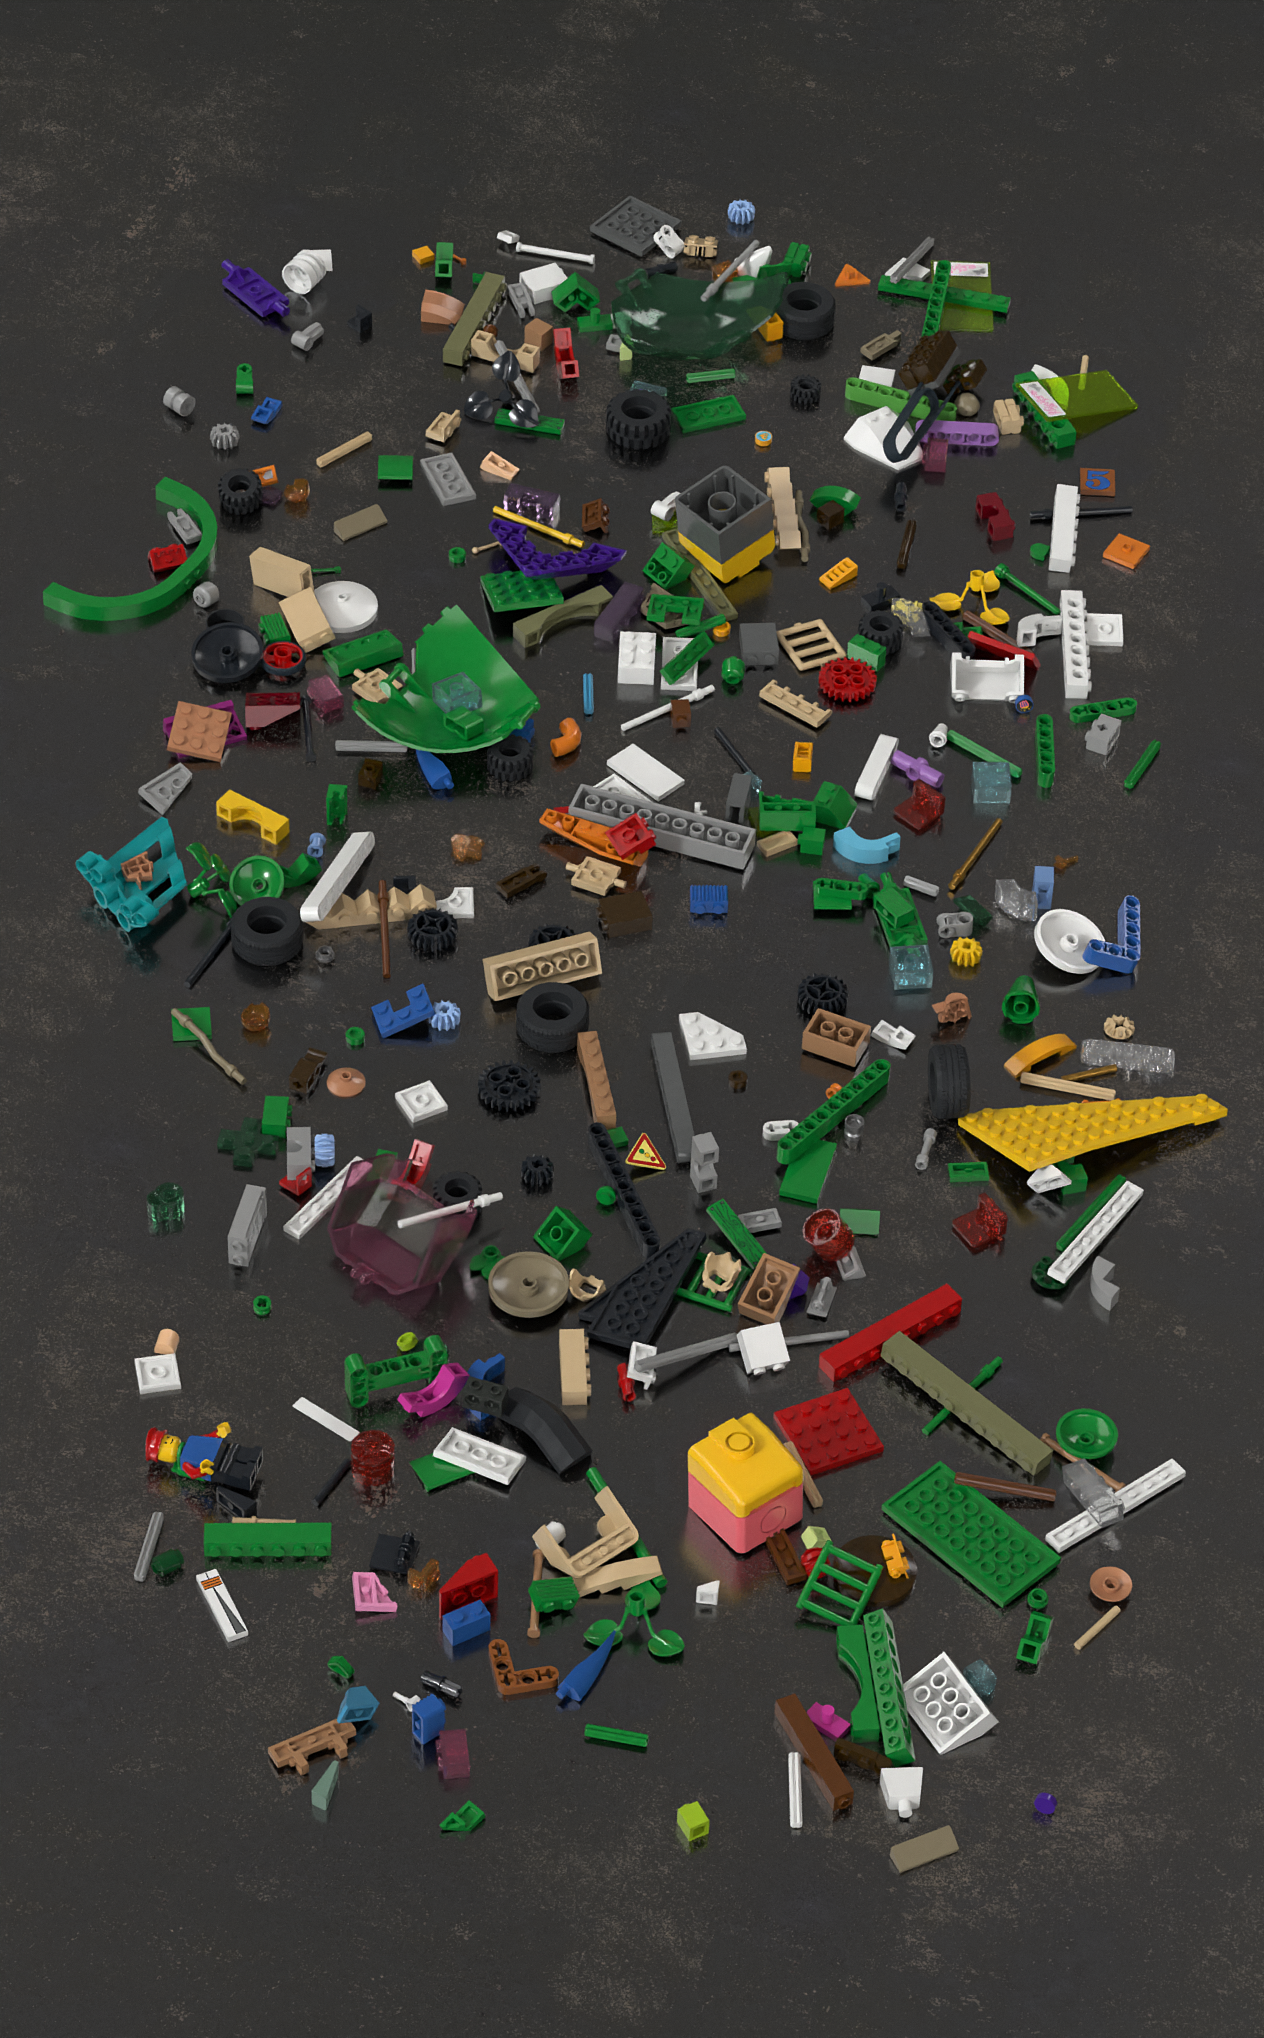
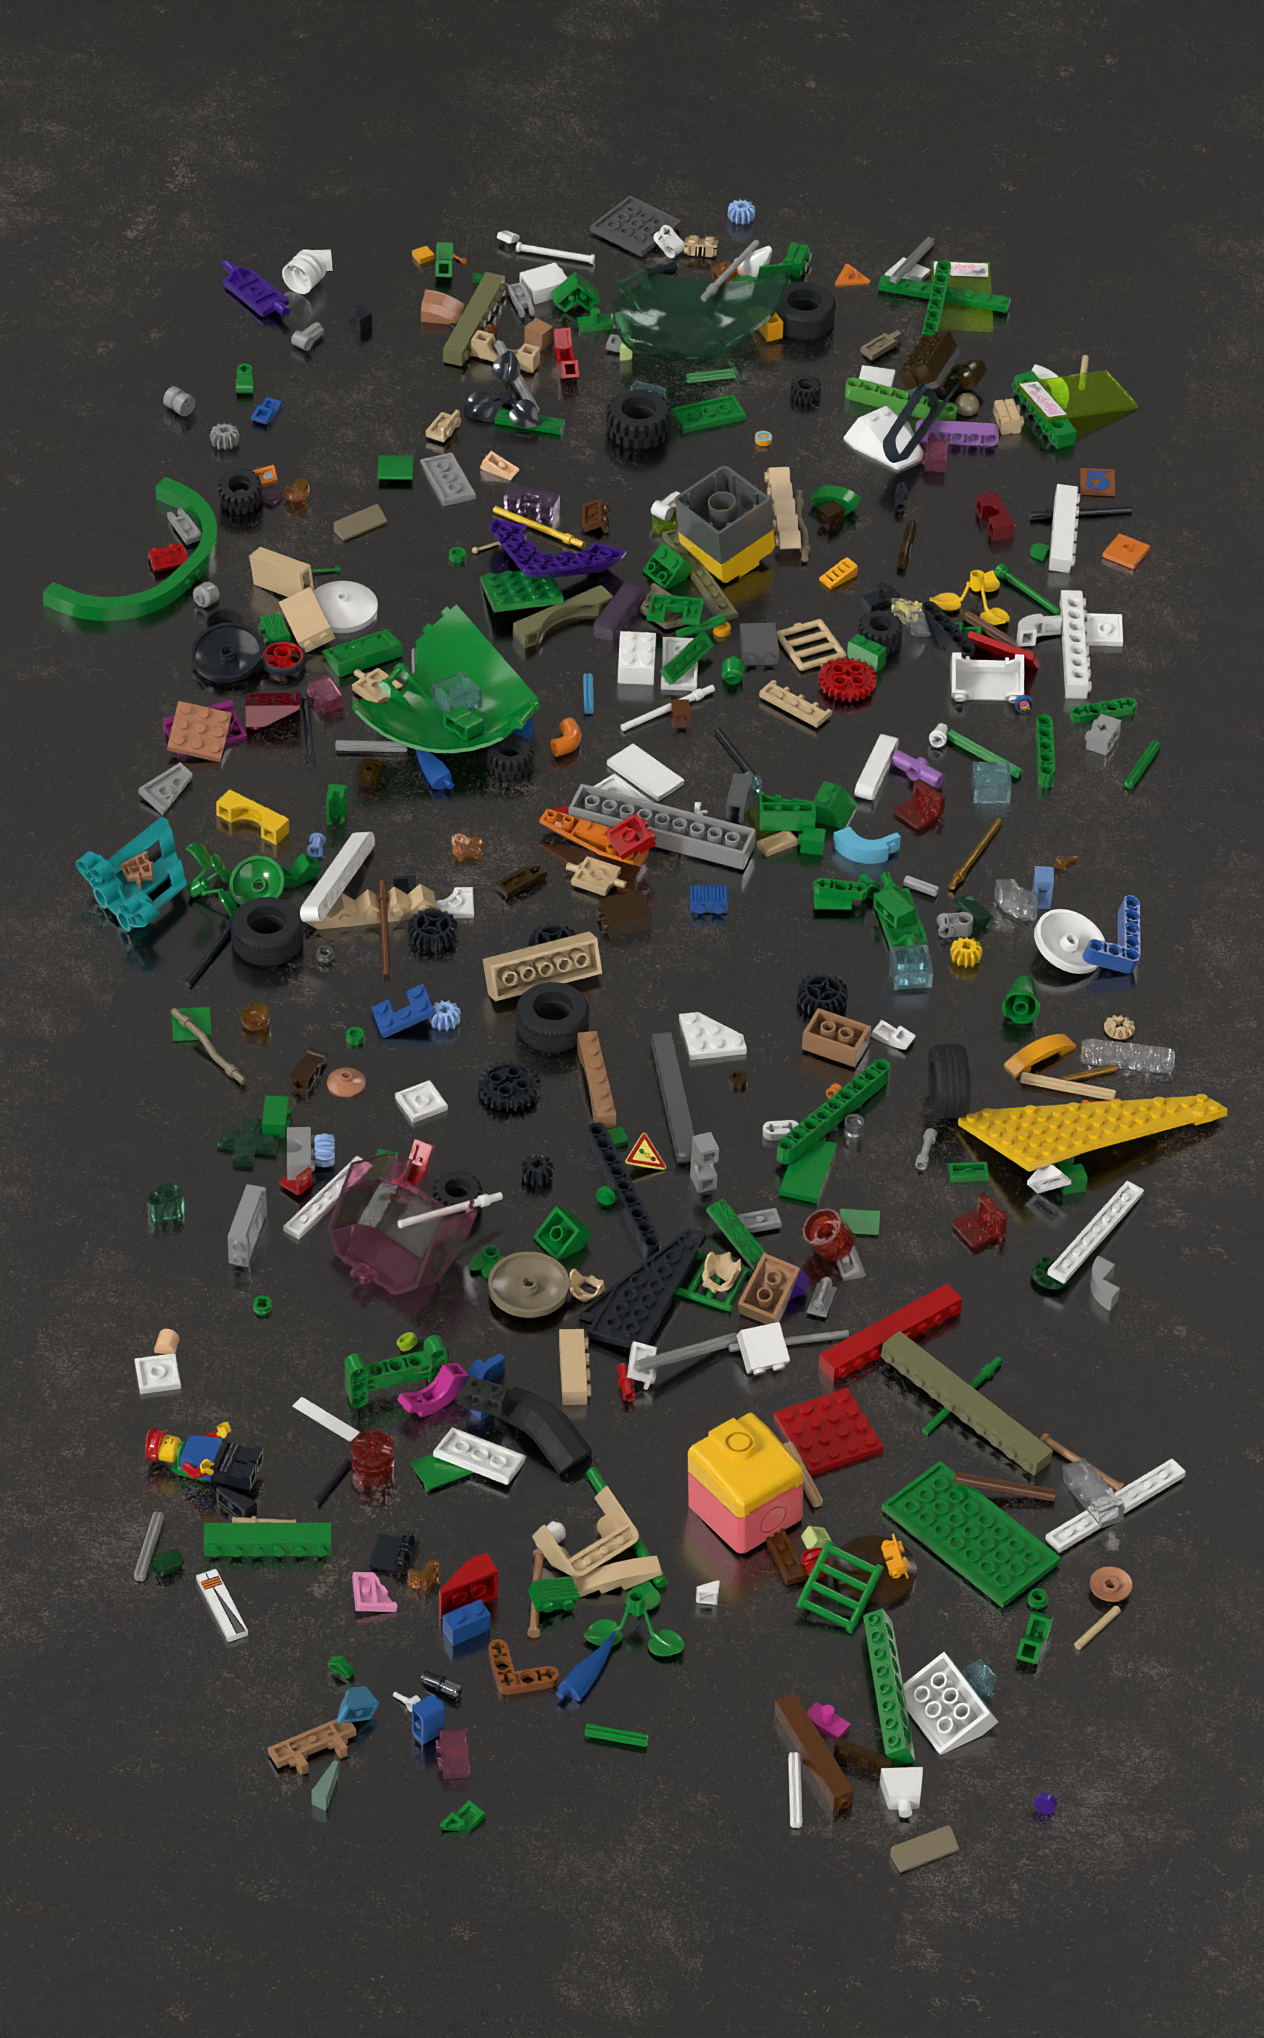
(344, 449): tan axle -> none
(693, 1821): lime brick -> none
(802, 757): light orange slope -> none
(852, 1649): green arch -> none
(953, 1008): nougat piece -> none
(1079, 1225): green axle -> none
(1086, 1433): green dish -> none

